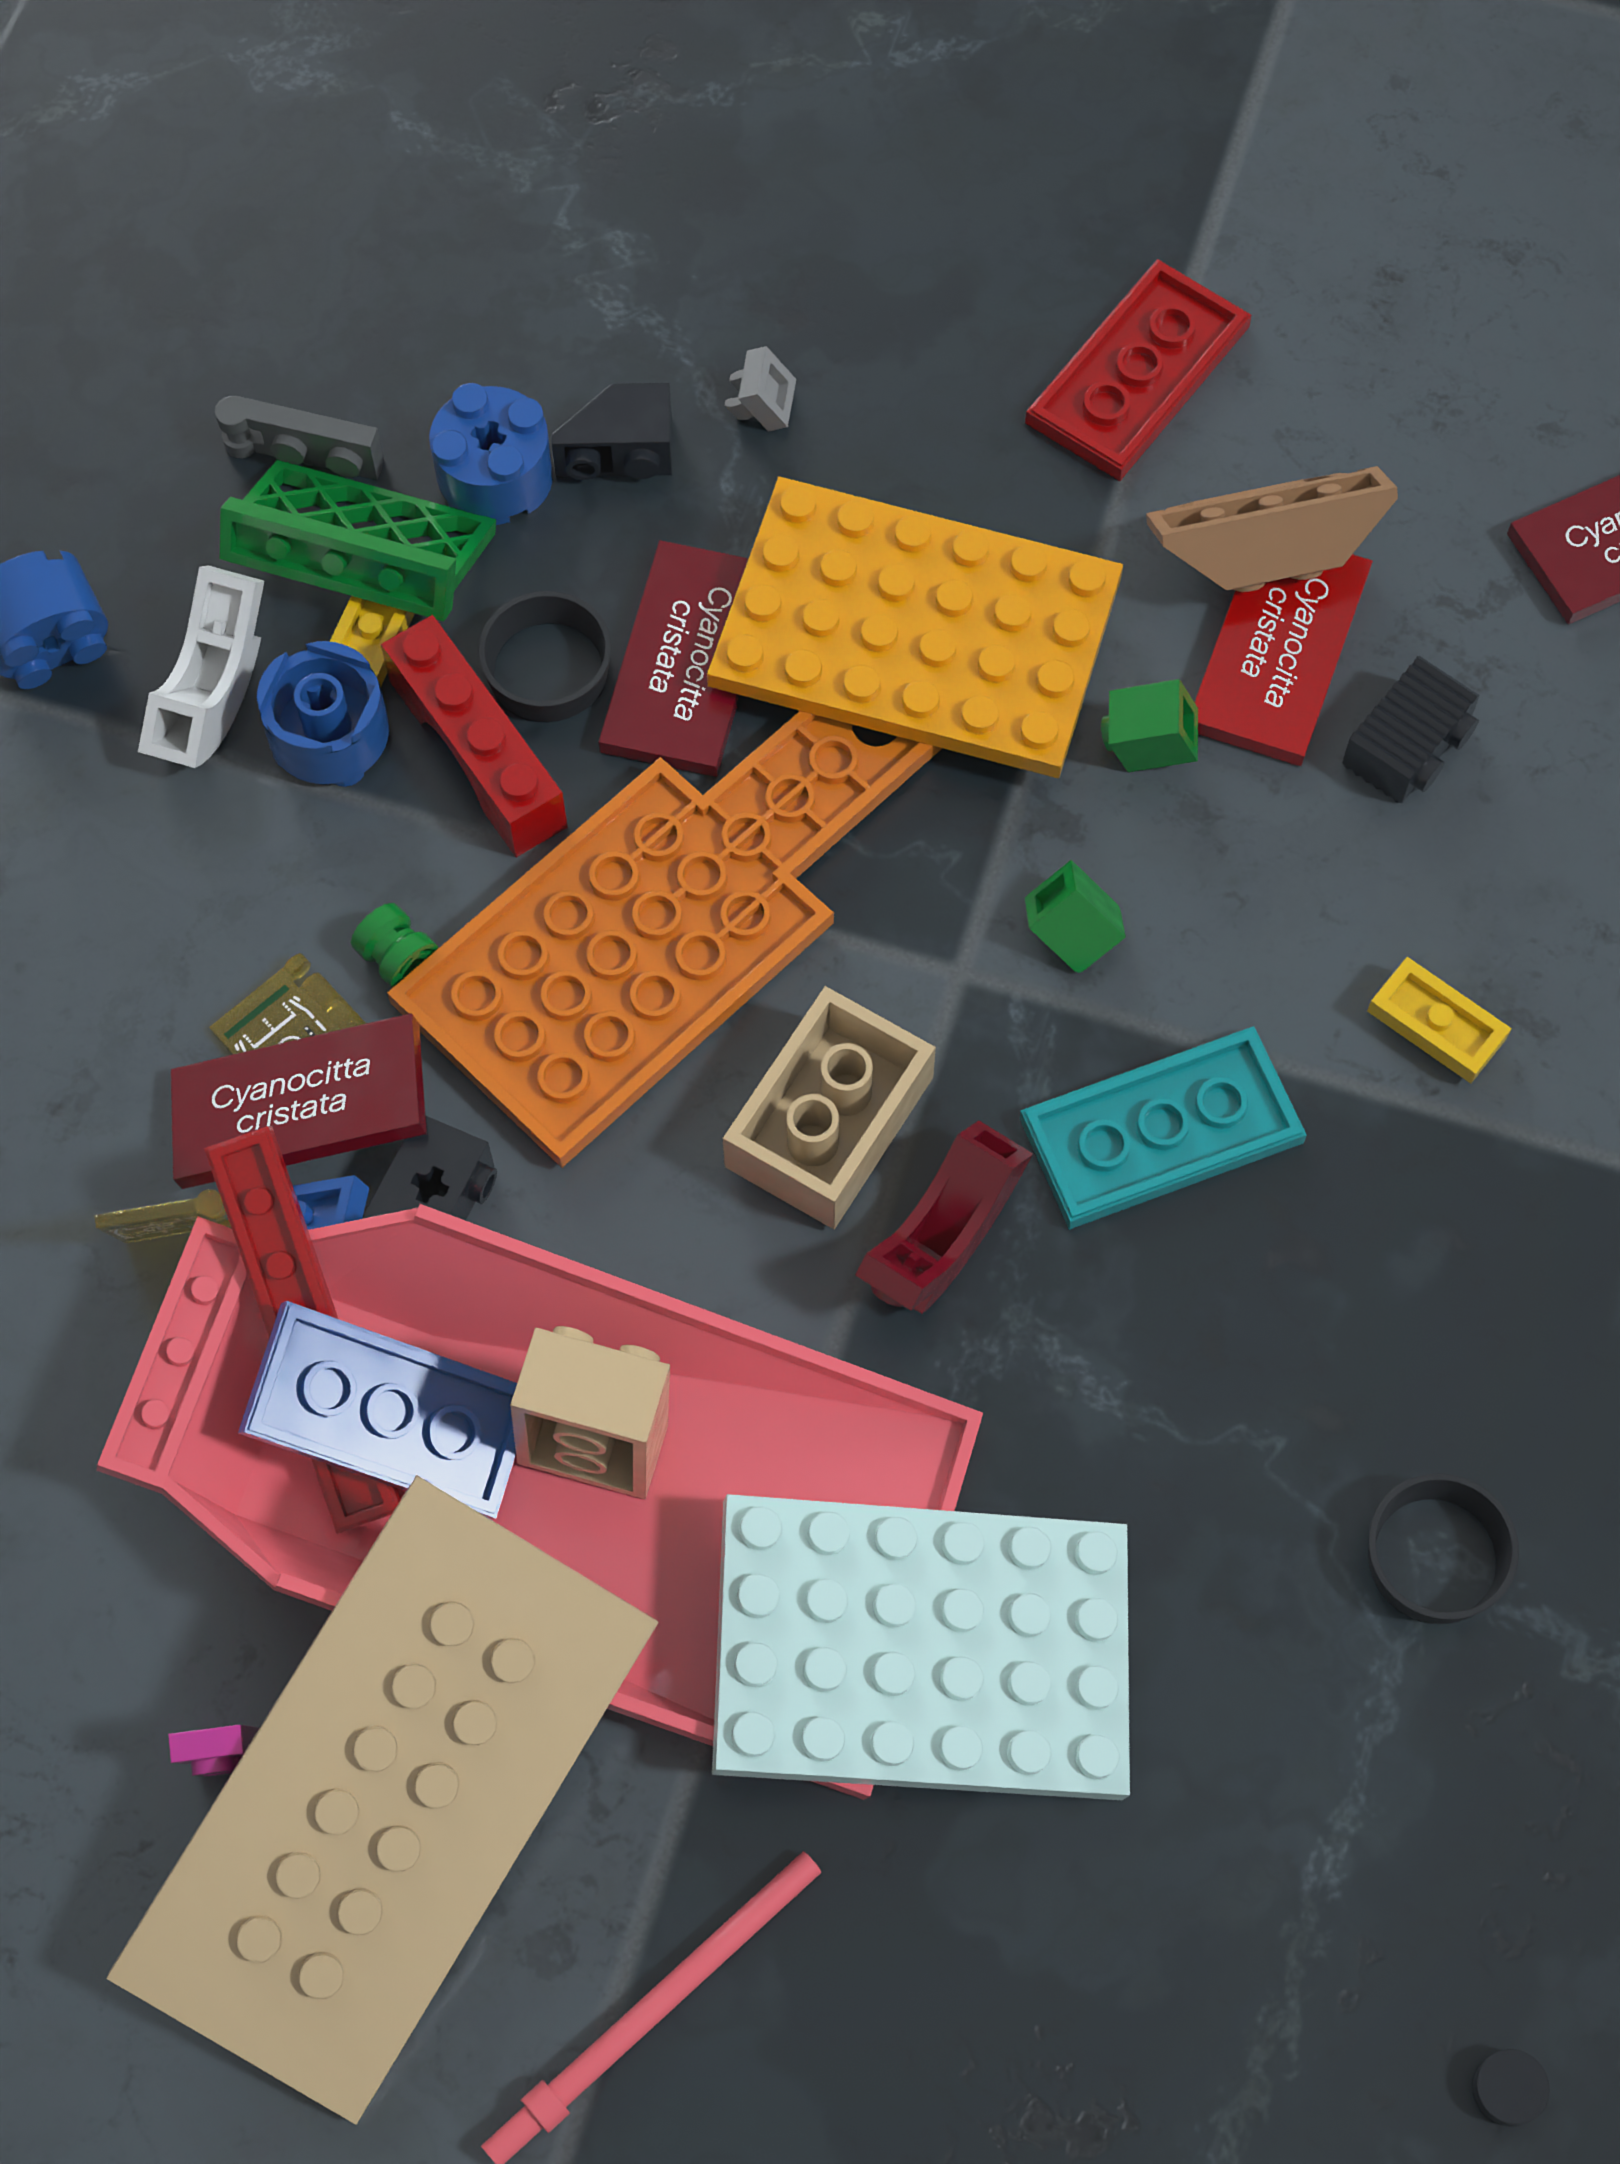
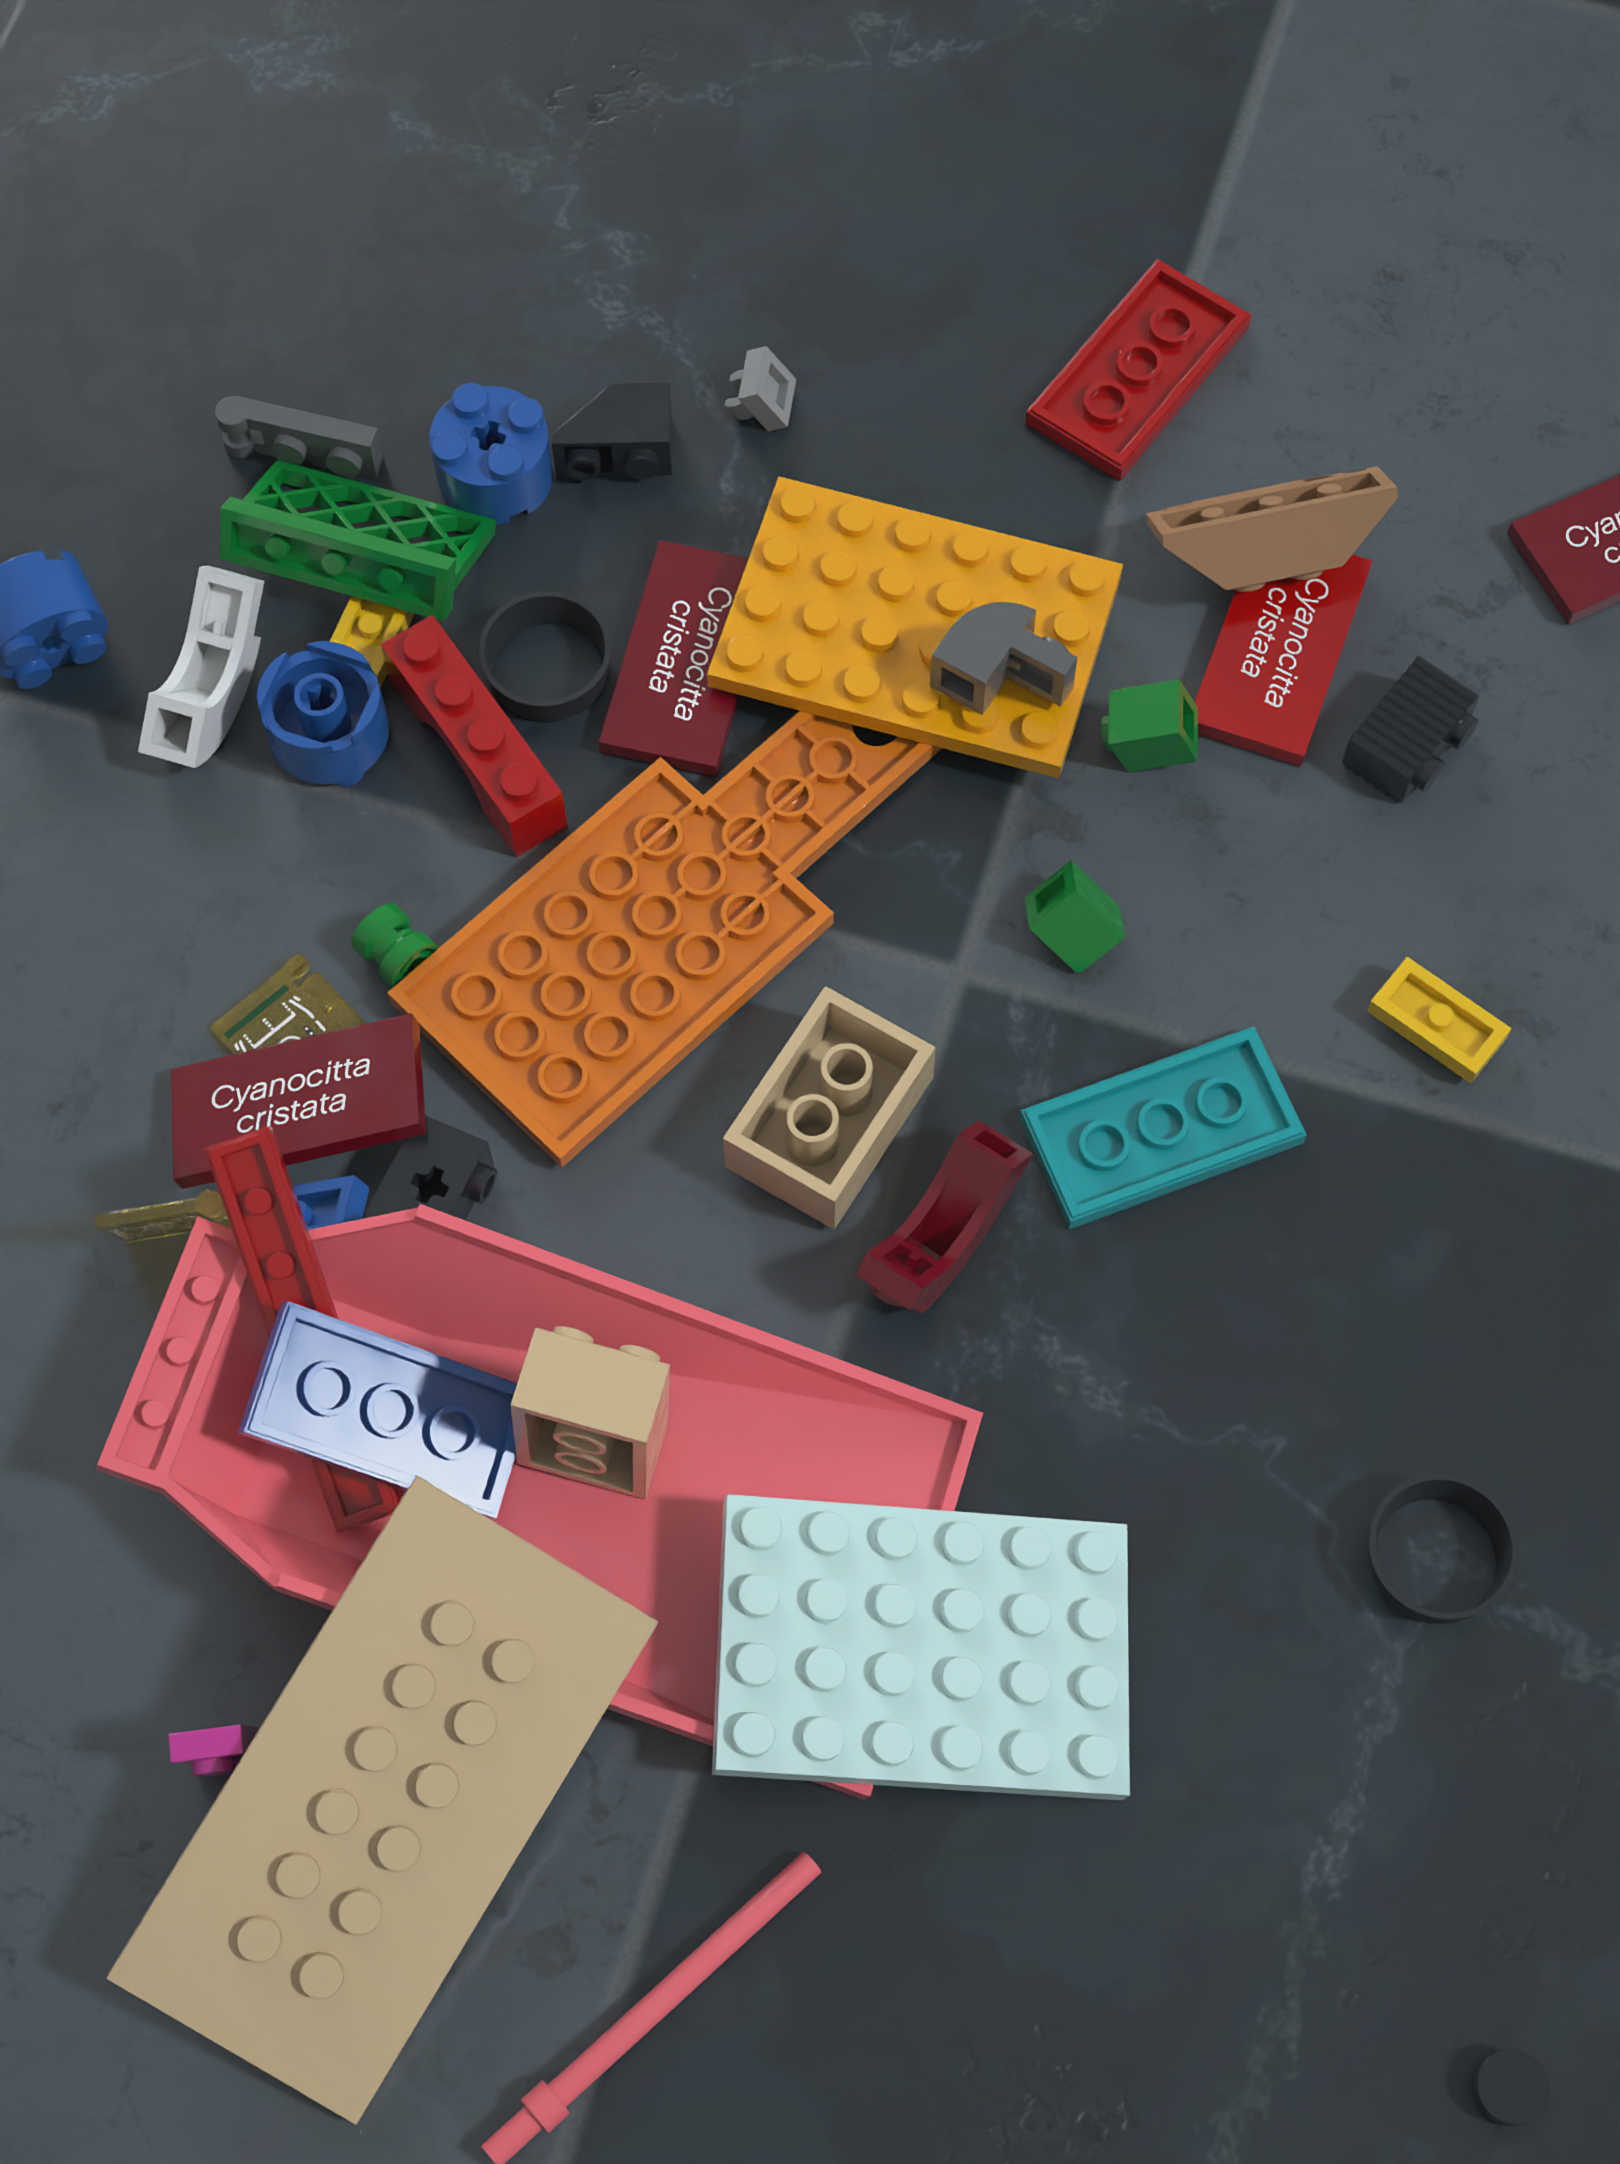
(999, 645): none -> dark grey brick

